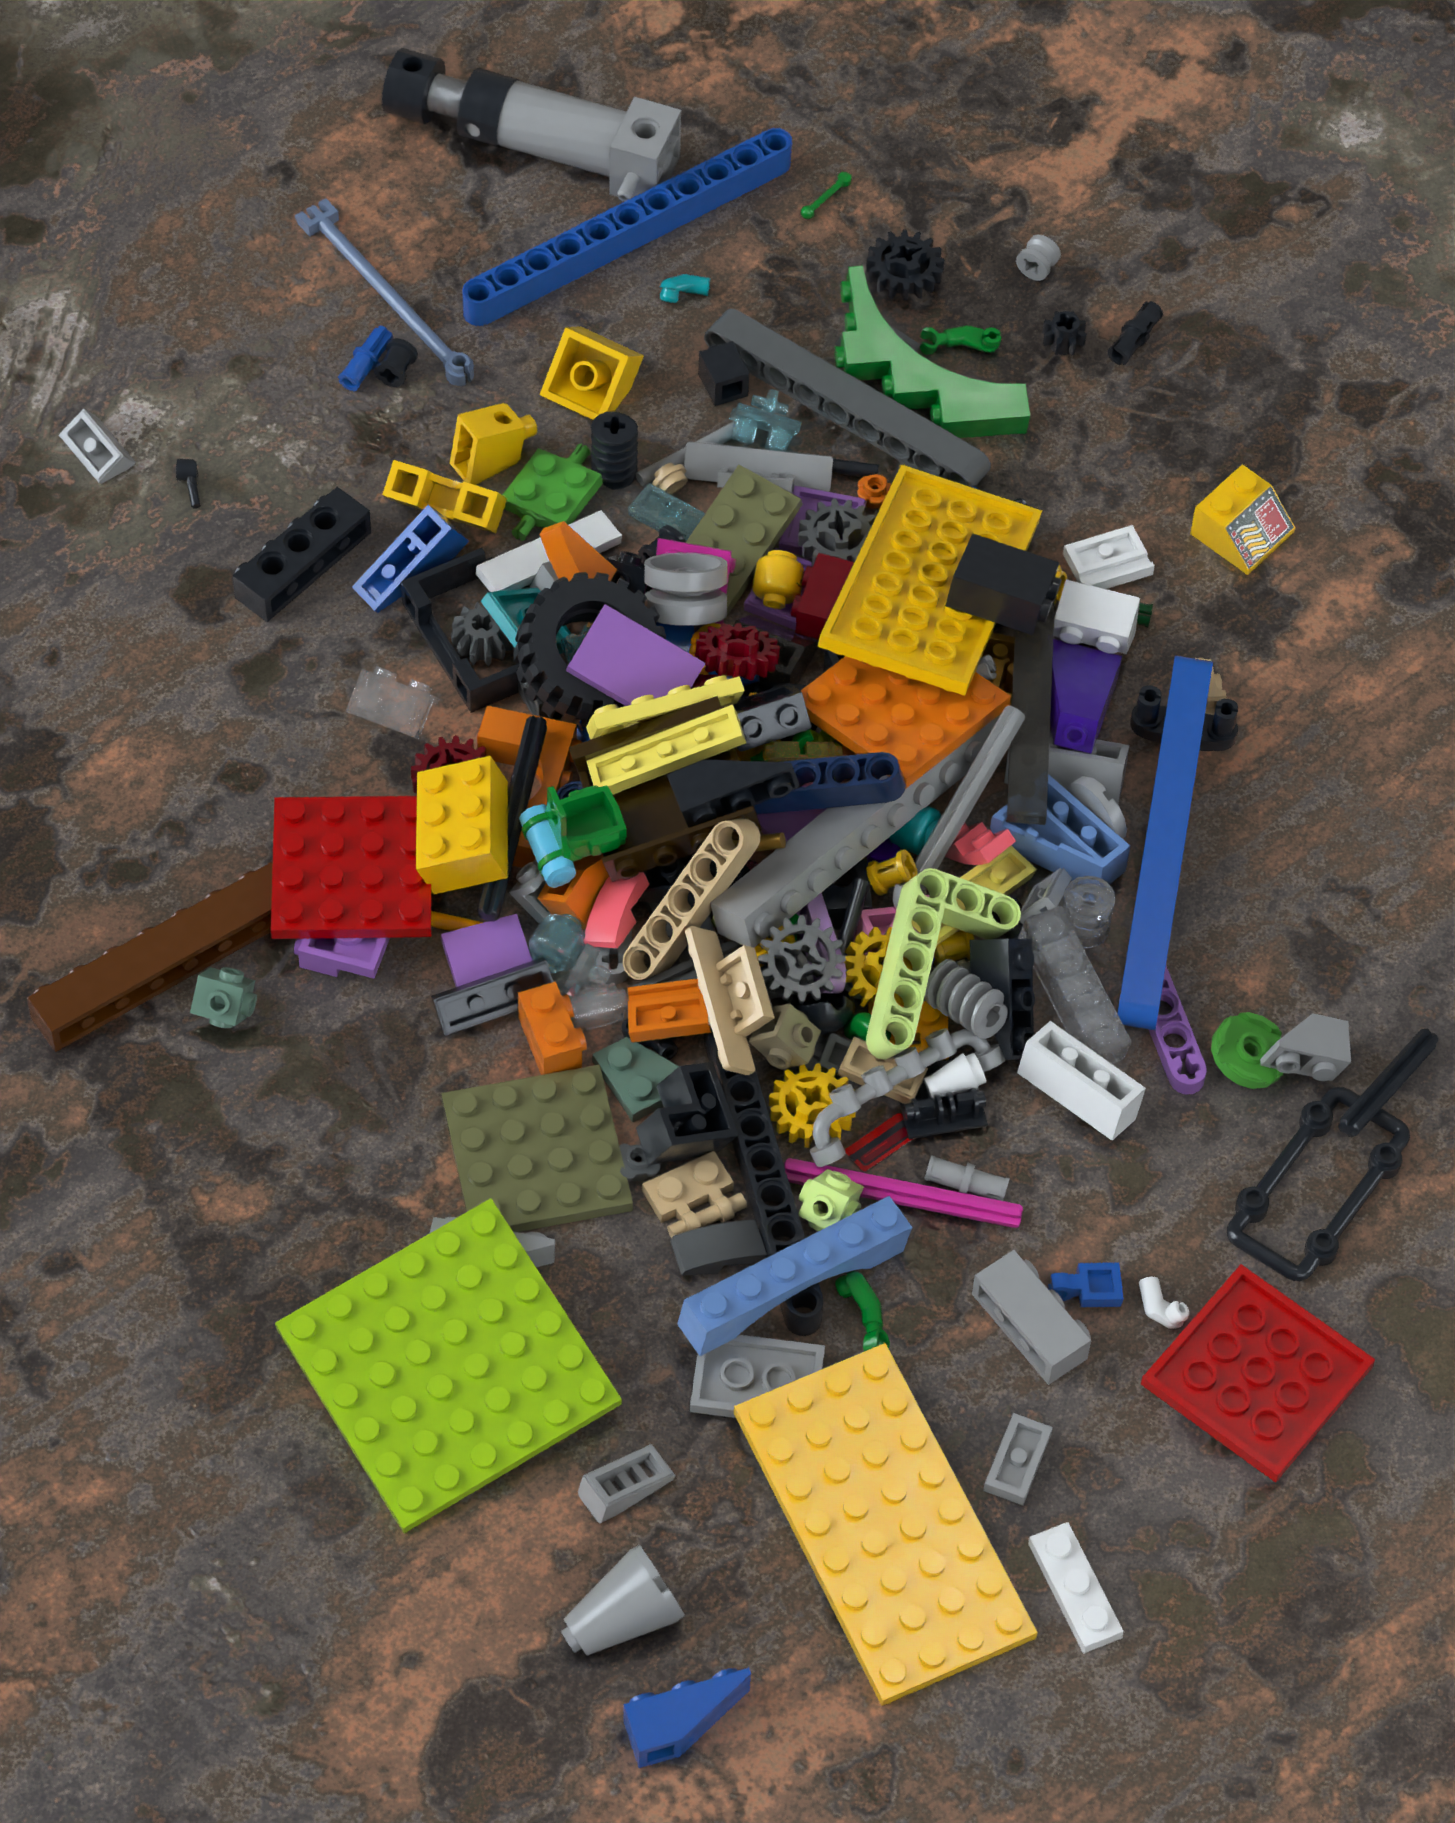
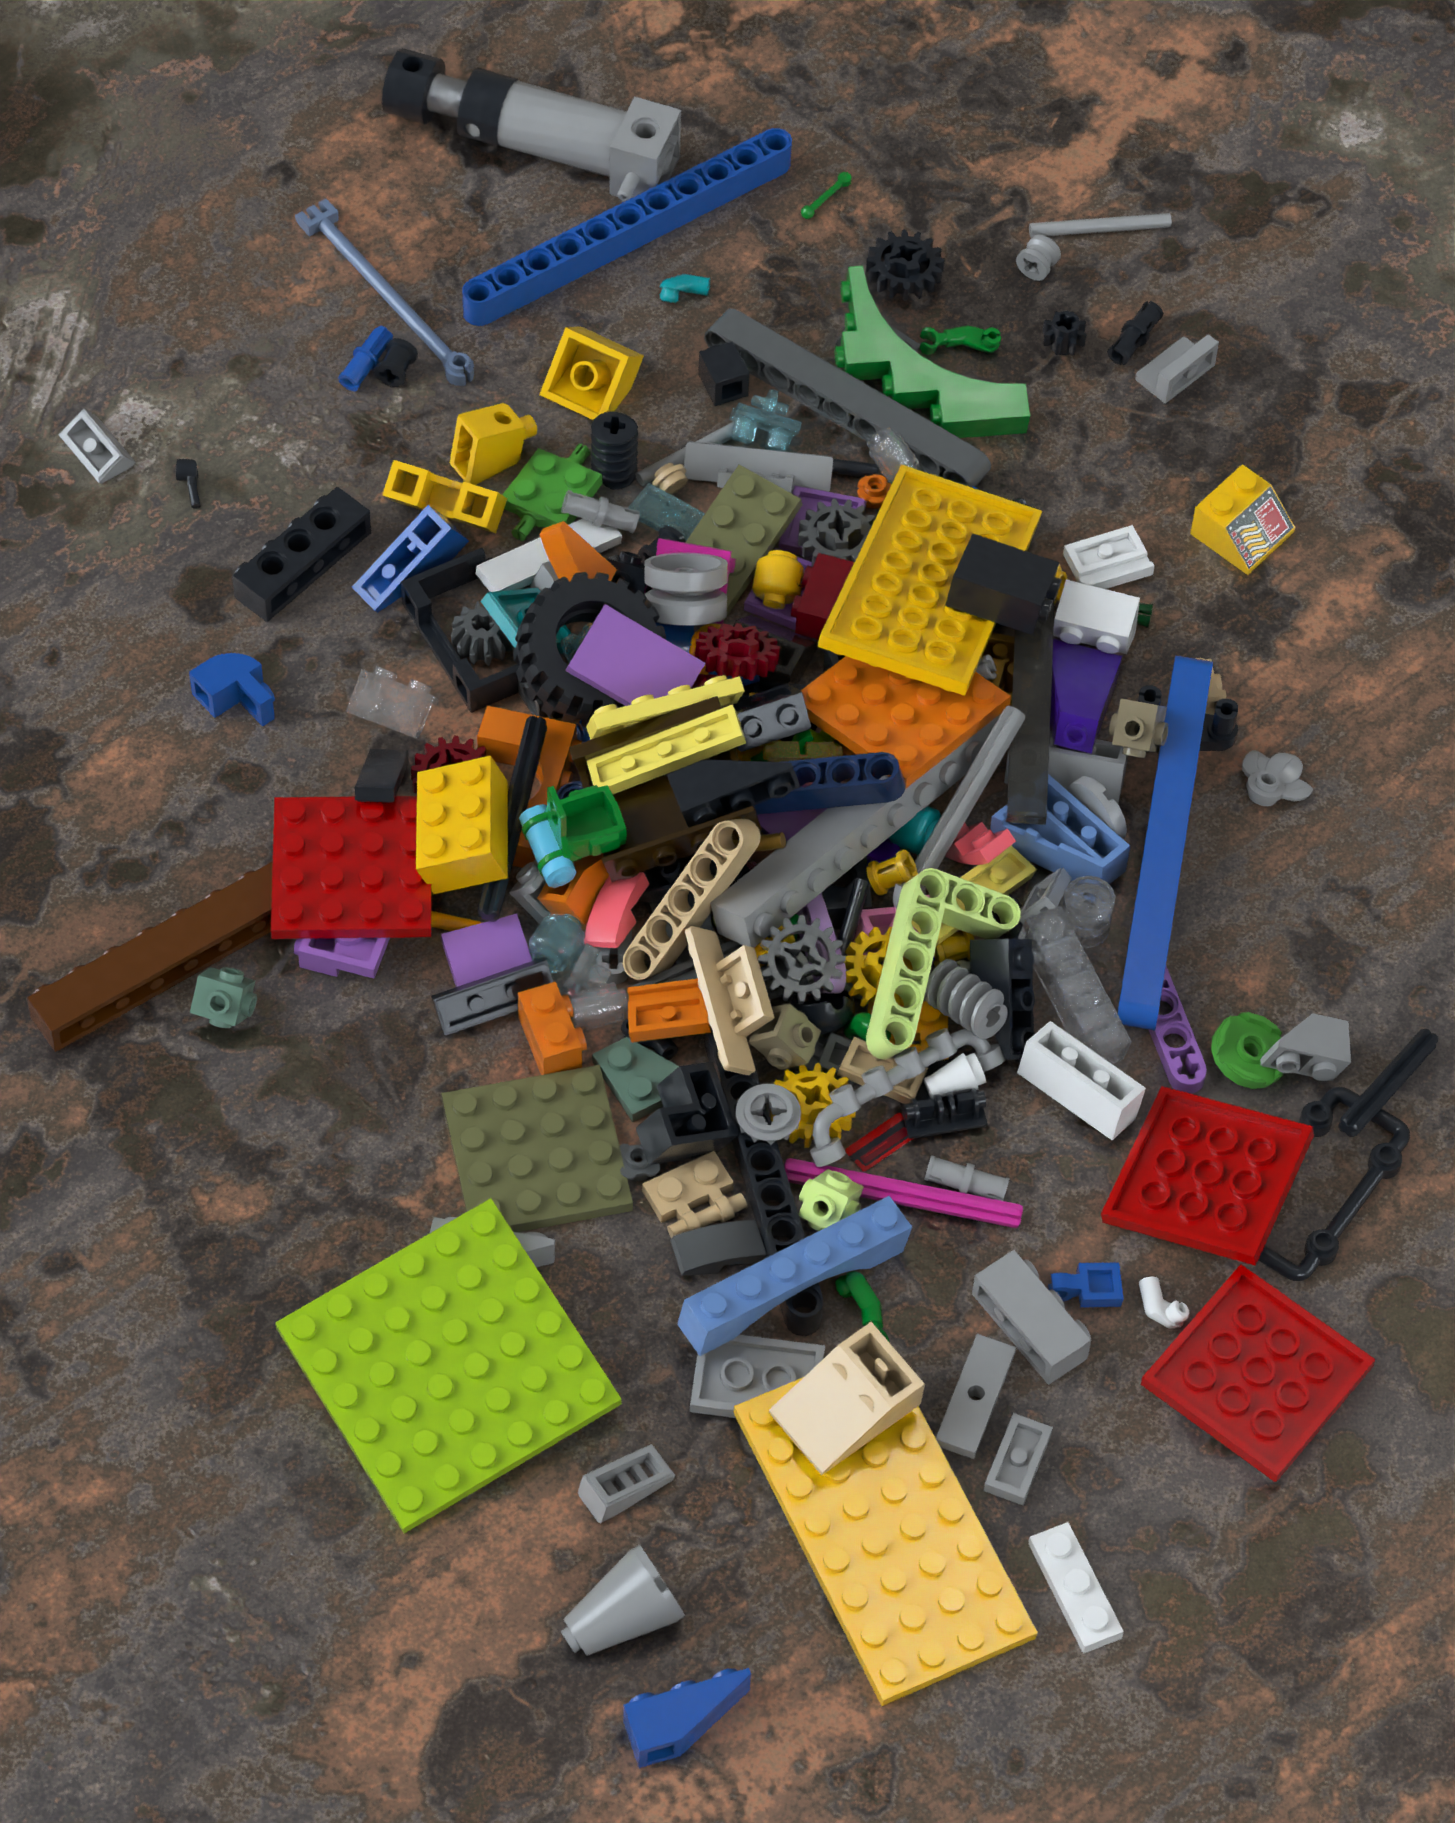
(233, 680): none -> blue brick
(381, 775): none -> black tile
(600, 511): none -> light grey pin
(781, 1103): none -> light grey gear
(848, 1398): none -> tan slope
(889, 452): none -> clear brick
(983, 1378): none -> light grey tile
(1100, 225): none -> light grey bar
(1152, 727): none -> dark tan brick
(1178, 367): none -> light grey panel
(1208, 1175): none -> red plate
(1274, 778): none -> light grey plate

